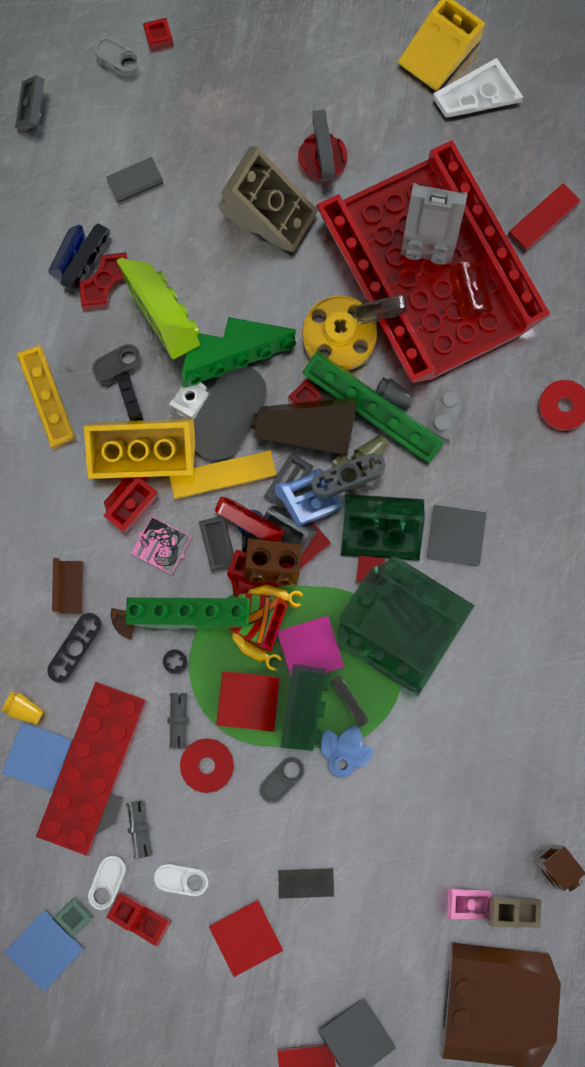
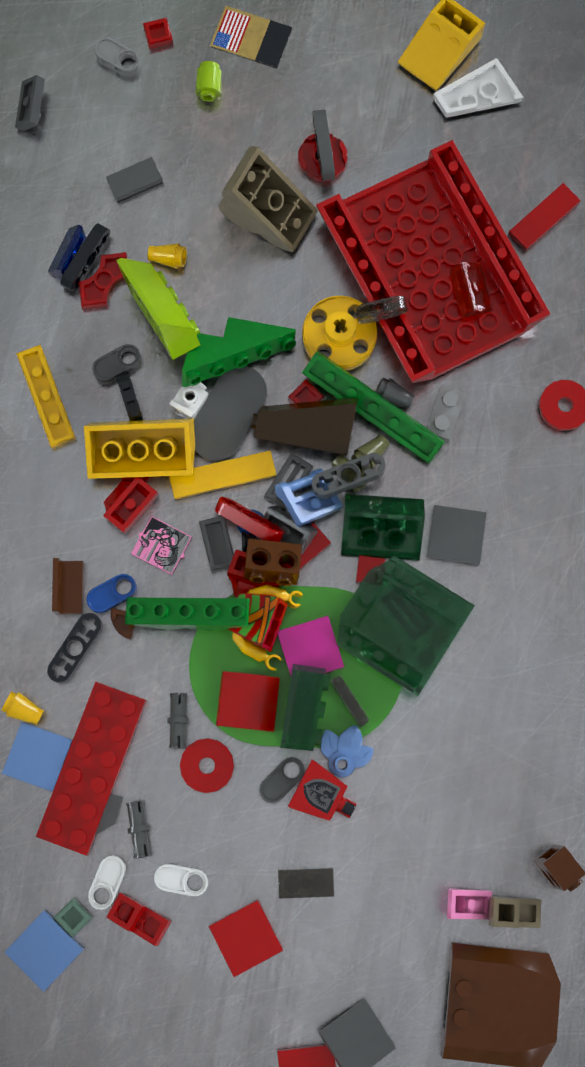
(105, 595): none -> blue piece
(170, 255): none -> yellow cone
(171, 654): black bush -> none
(208, 81): none -> lime brick
(251, 36): none -> sticker
(321, 794): none -> torso
(433, 224): light grey piece -> none

